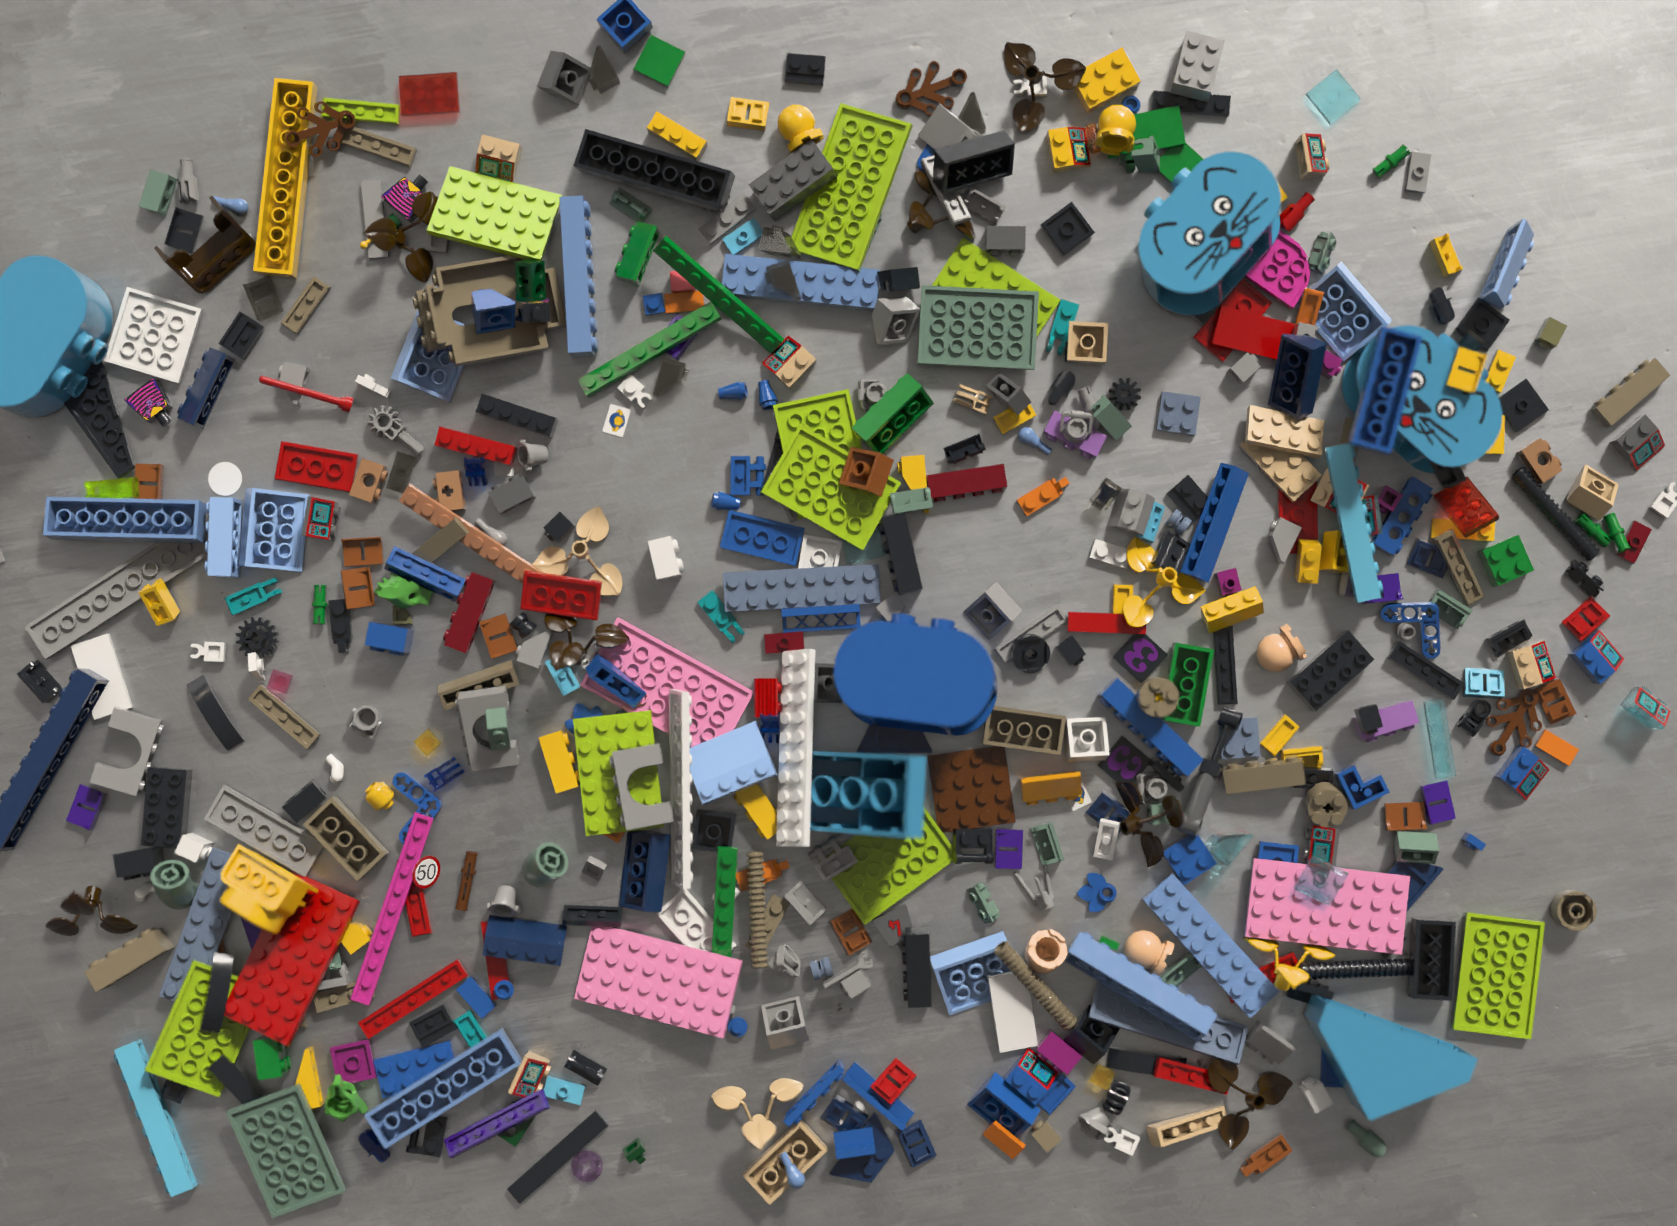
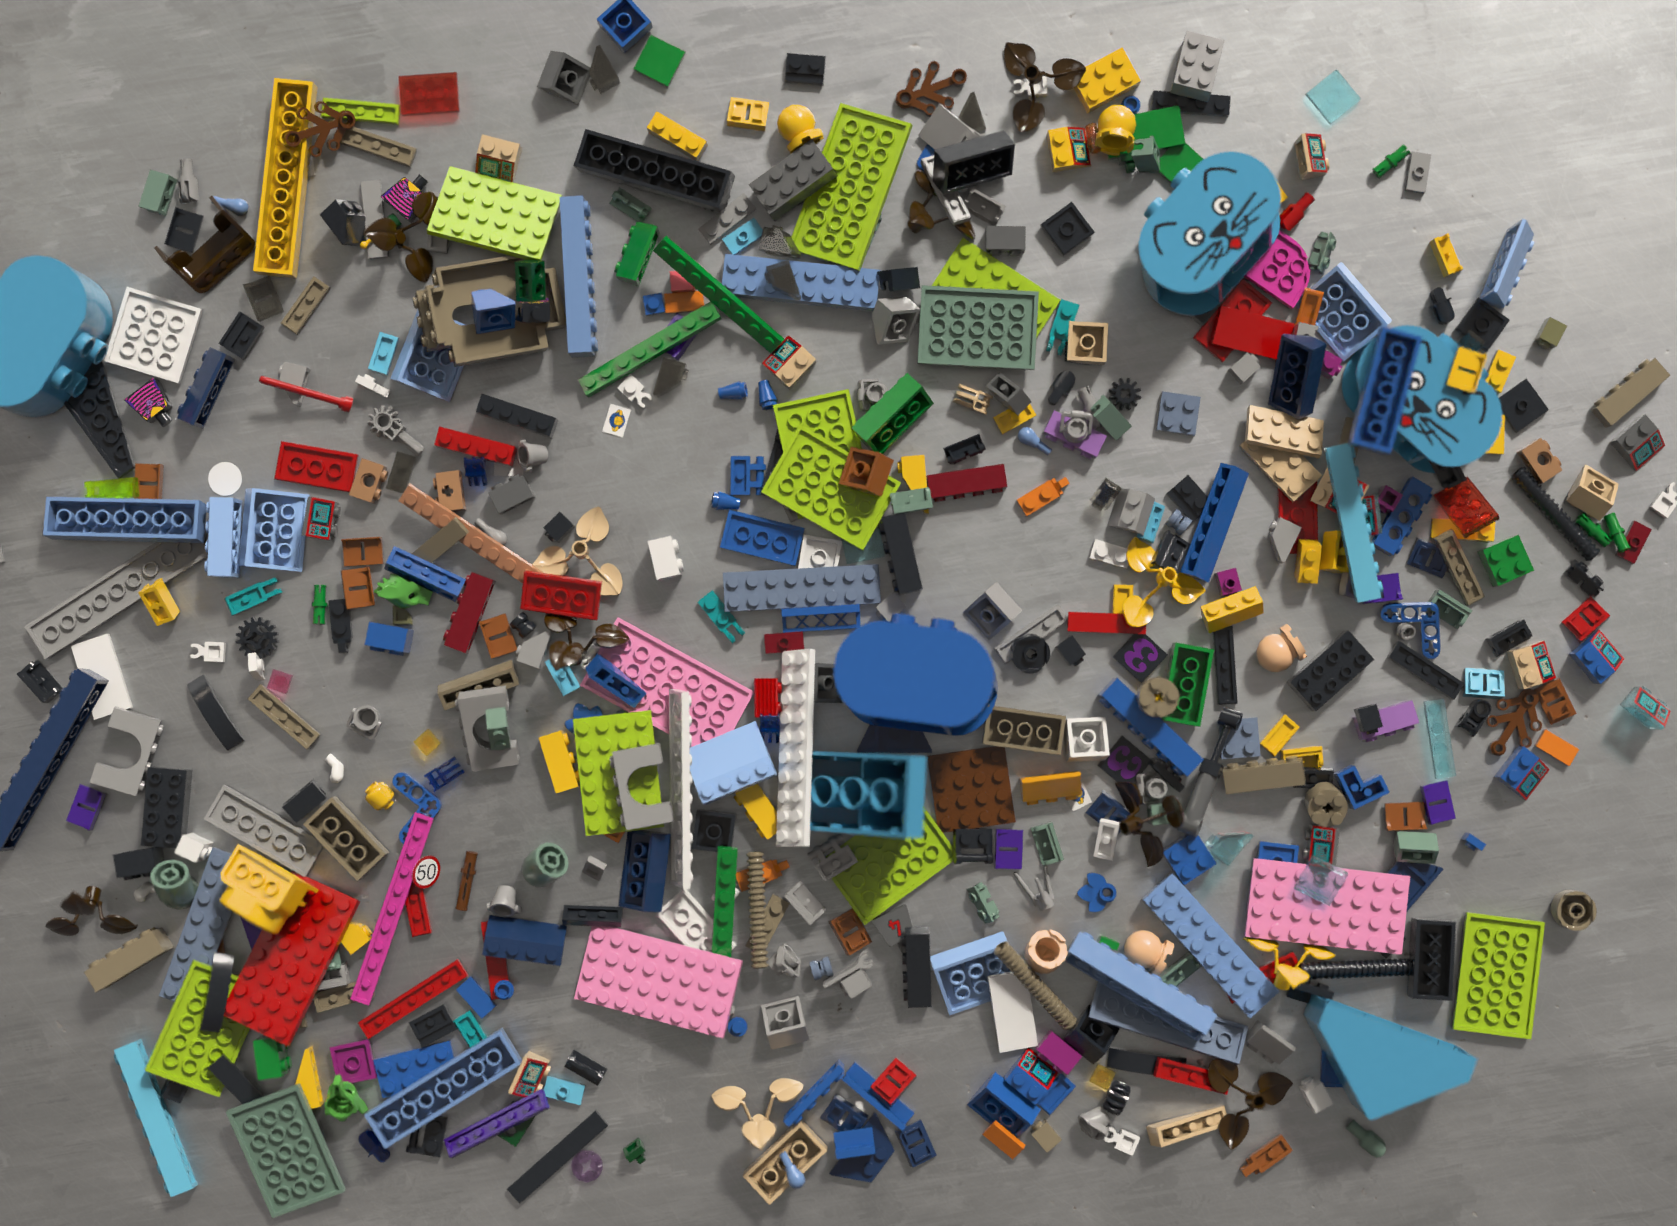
(345, 221): none -> black slope
(383, 353): none -> medium azure plate

